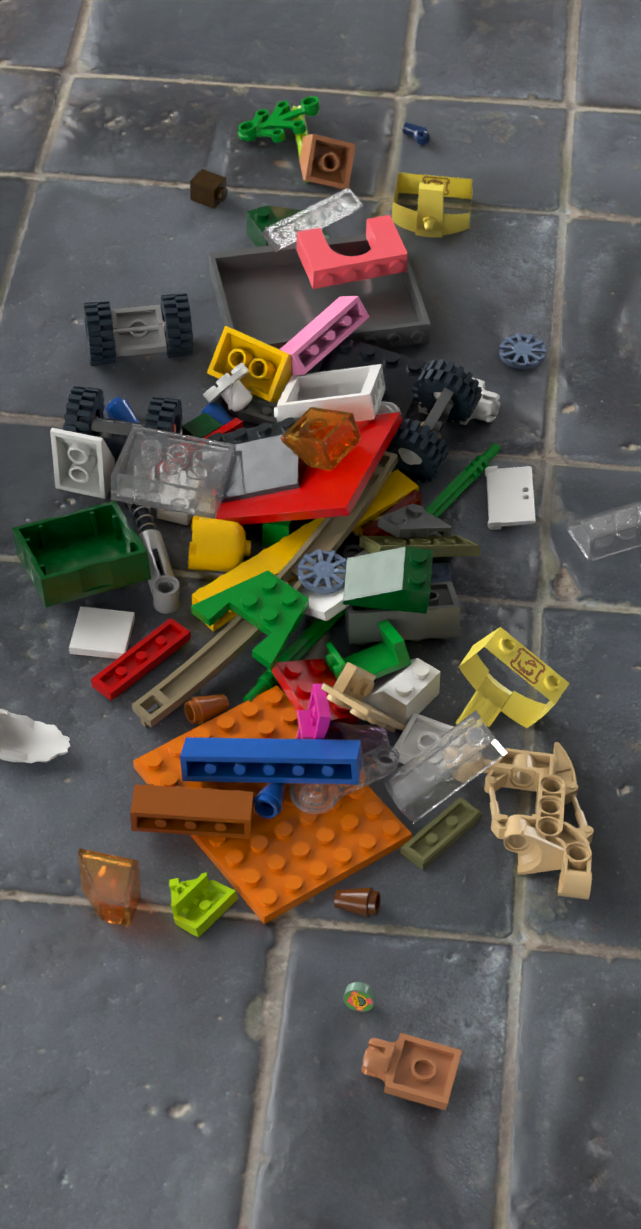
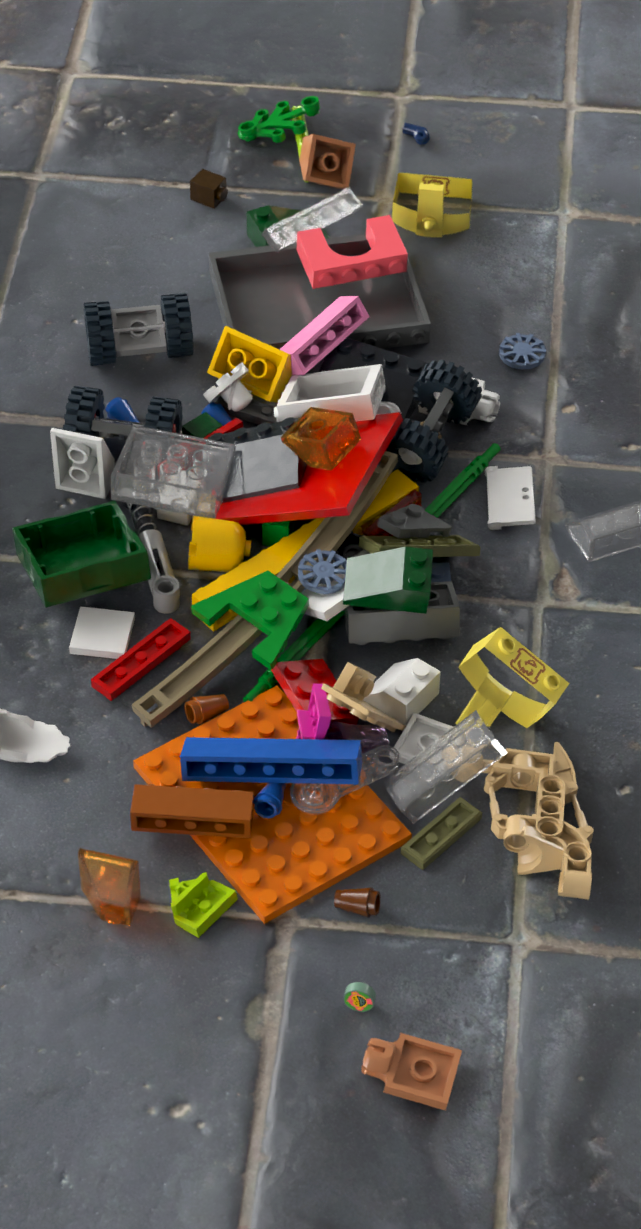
(378, 659): green panel -> none

